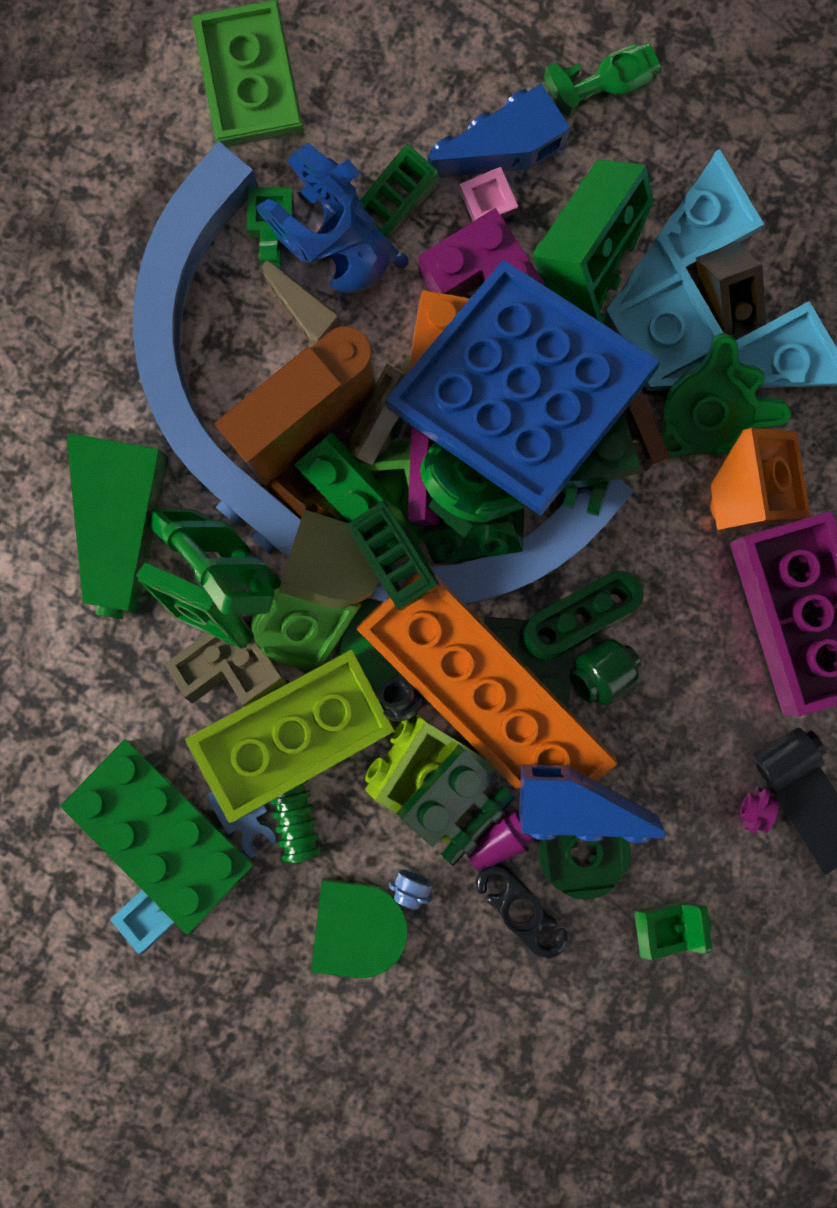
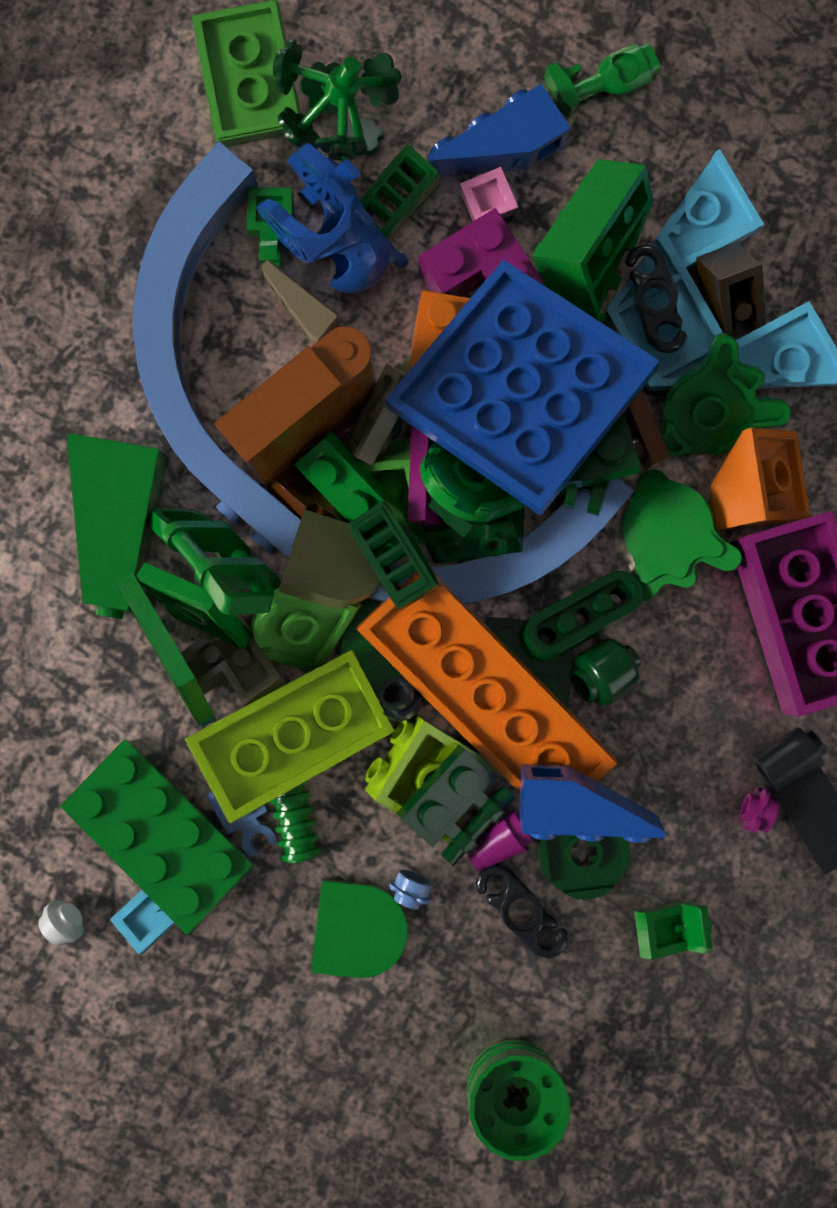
(61, 923): none -> white plate
(166, 650): none -> green tile
(334, 91): none -> dark green plant
(523, 1126): none -> green wheel
(662, 279): none -> black piece
(671, 532): none -> green tile

